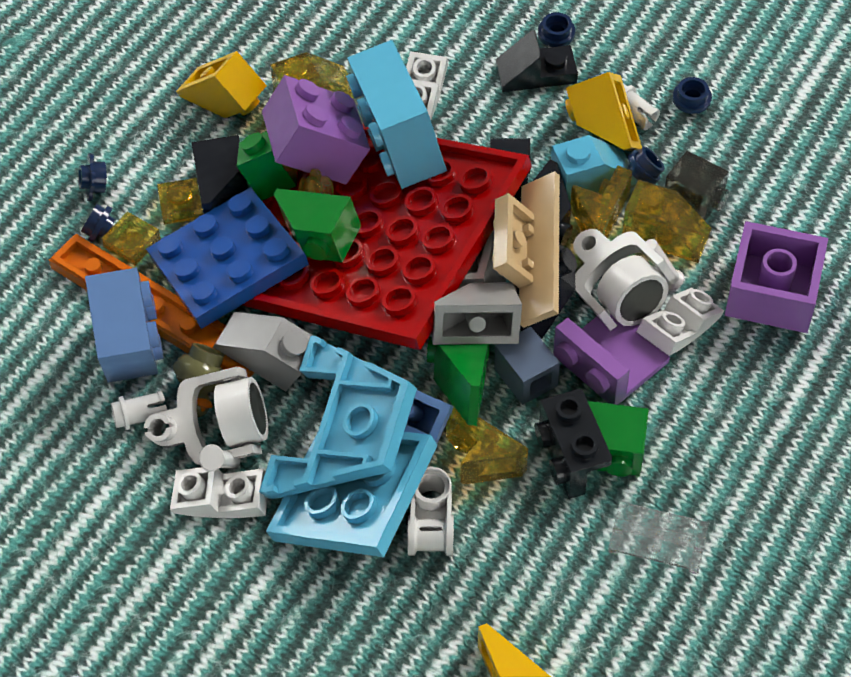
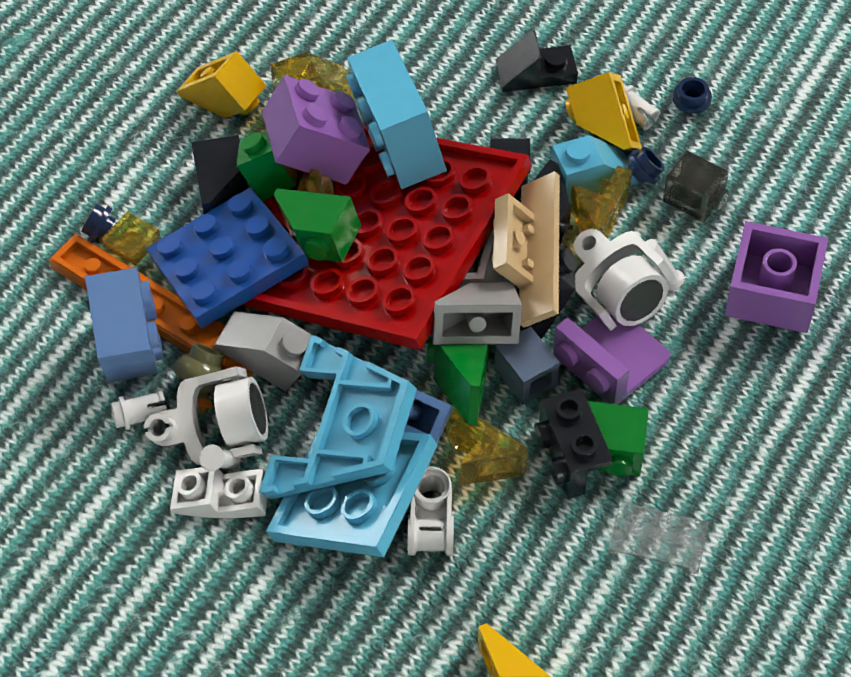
(92, 177): dark blue plate -> none
(179, 201): clear yellow plate -> none
(428, 77): white slope -> none
(556, 30): dark blue plate -> none
(668, 219): clear yellow slope -> none
(681, 322): white slope -> none

